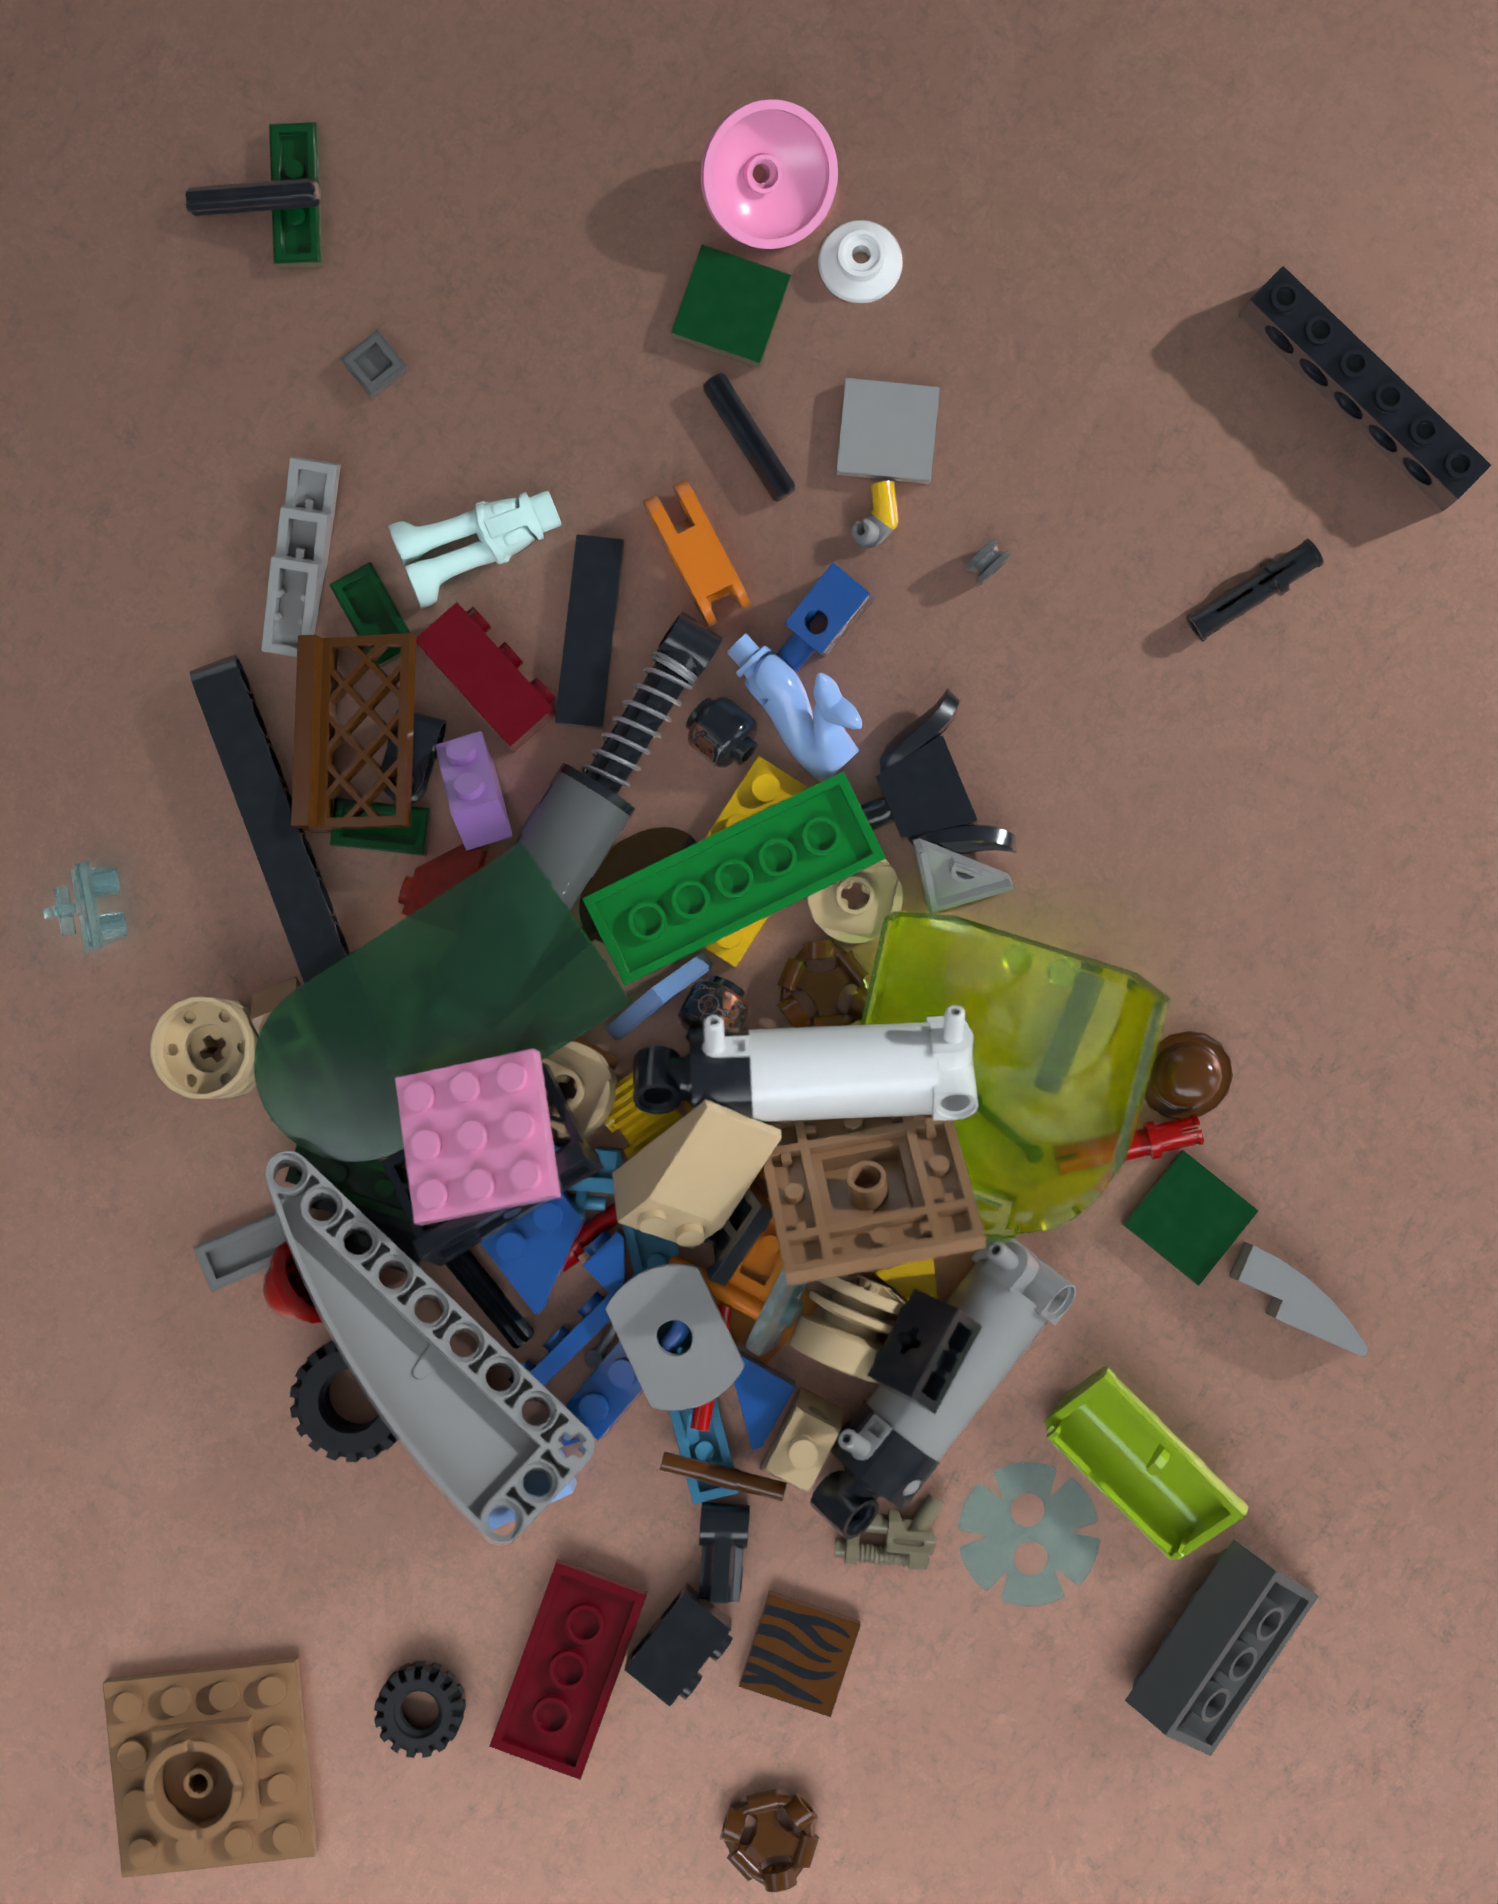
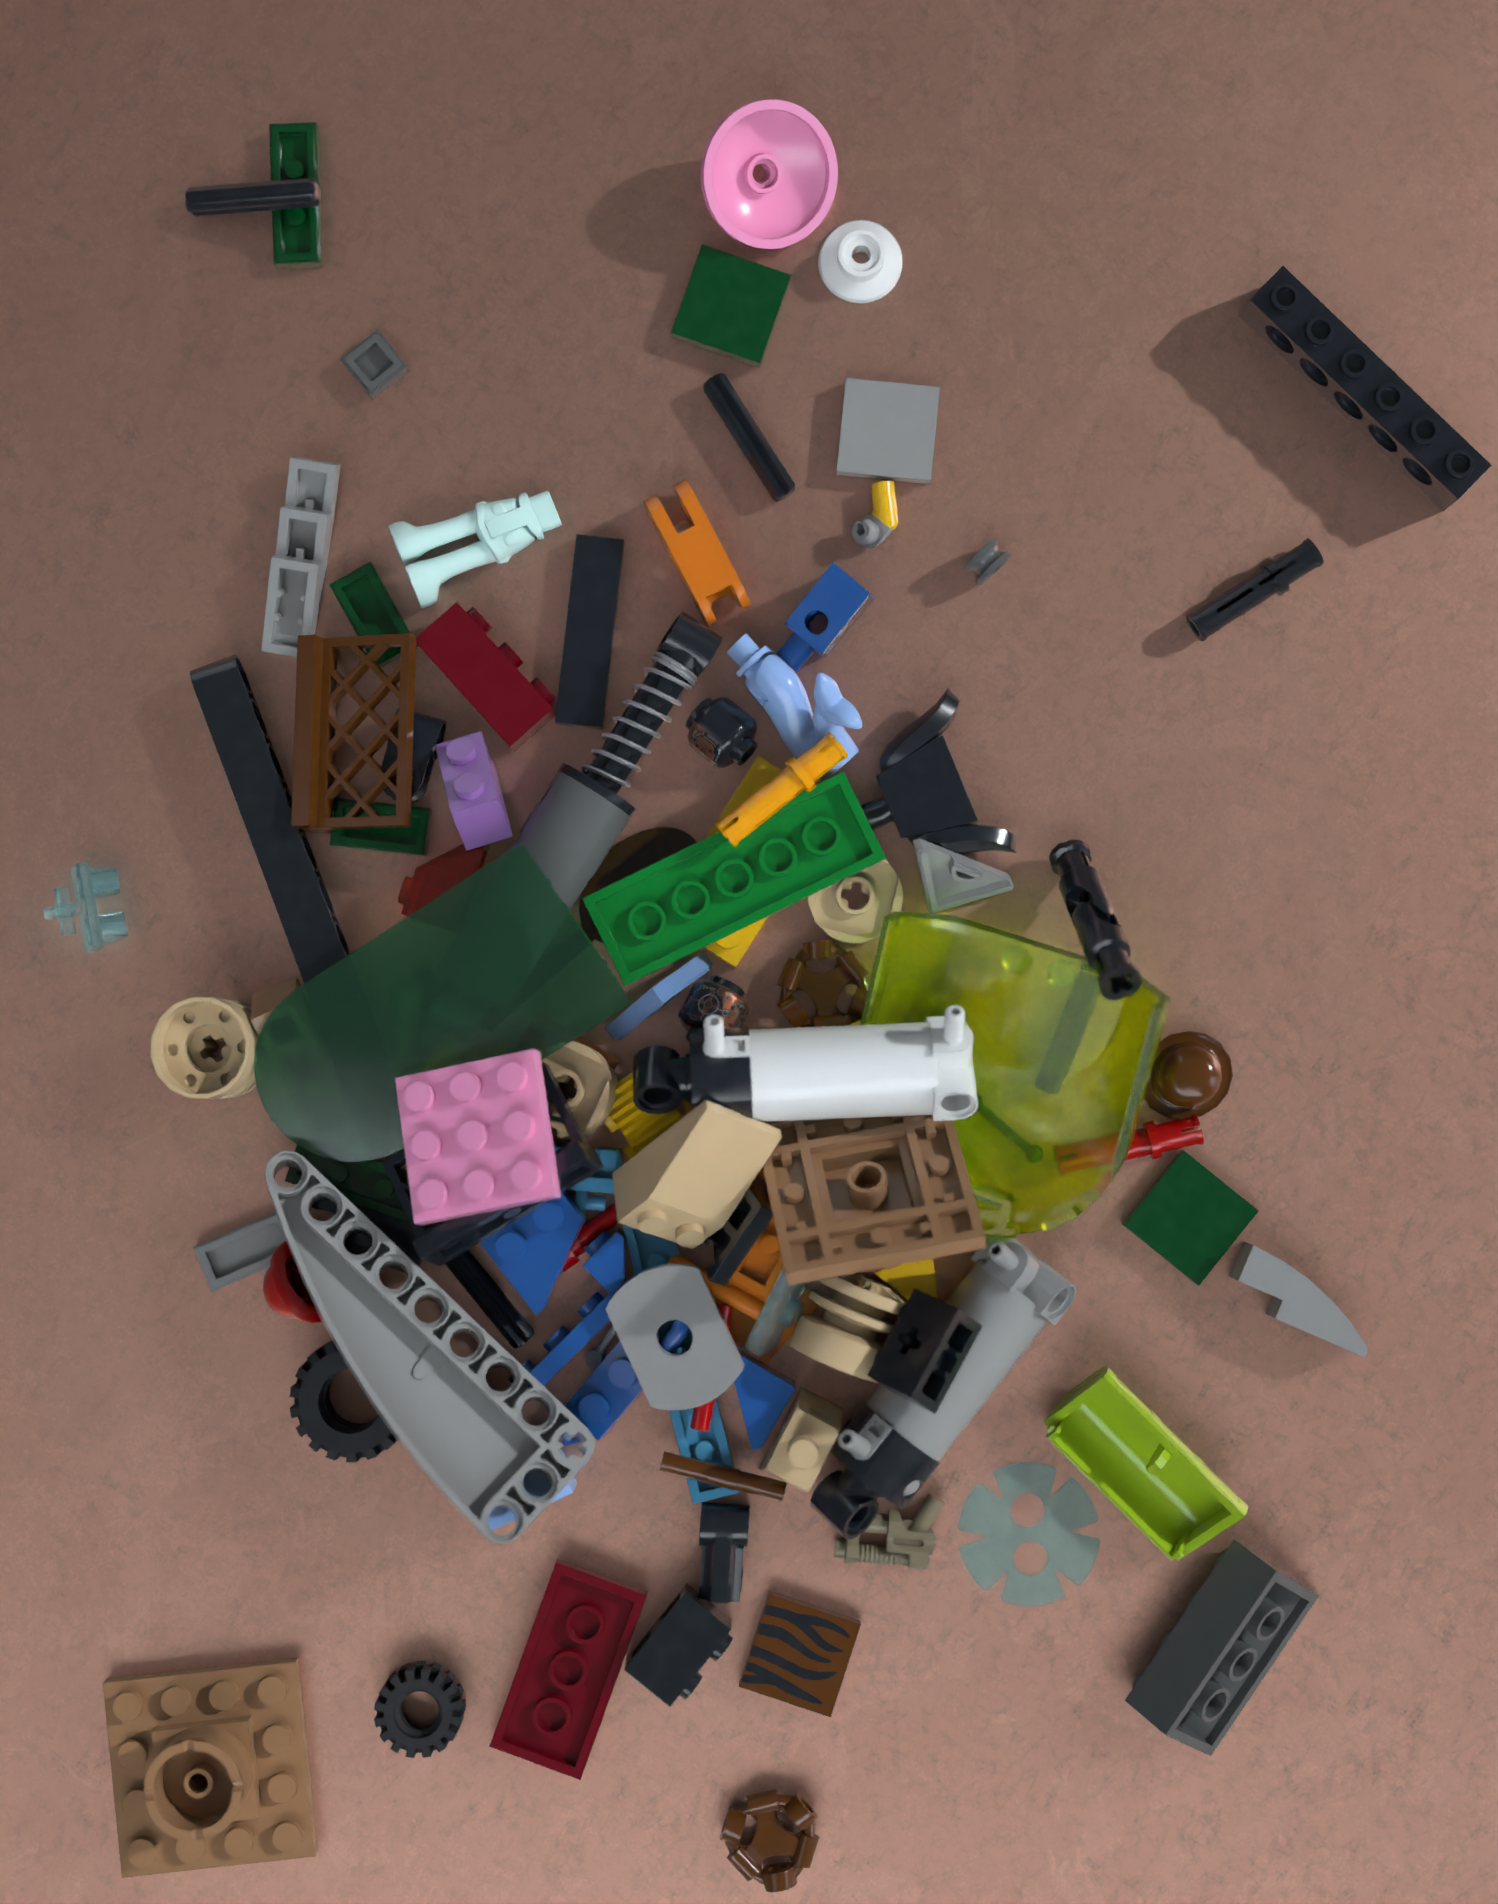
(780, 790): none -> light orange pin
(1095, 920): none -> black piece

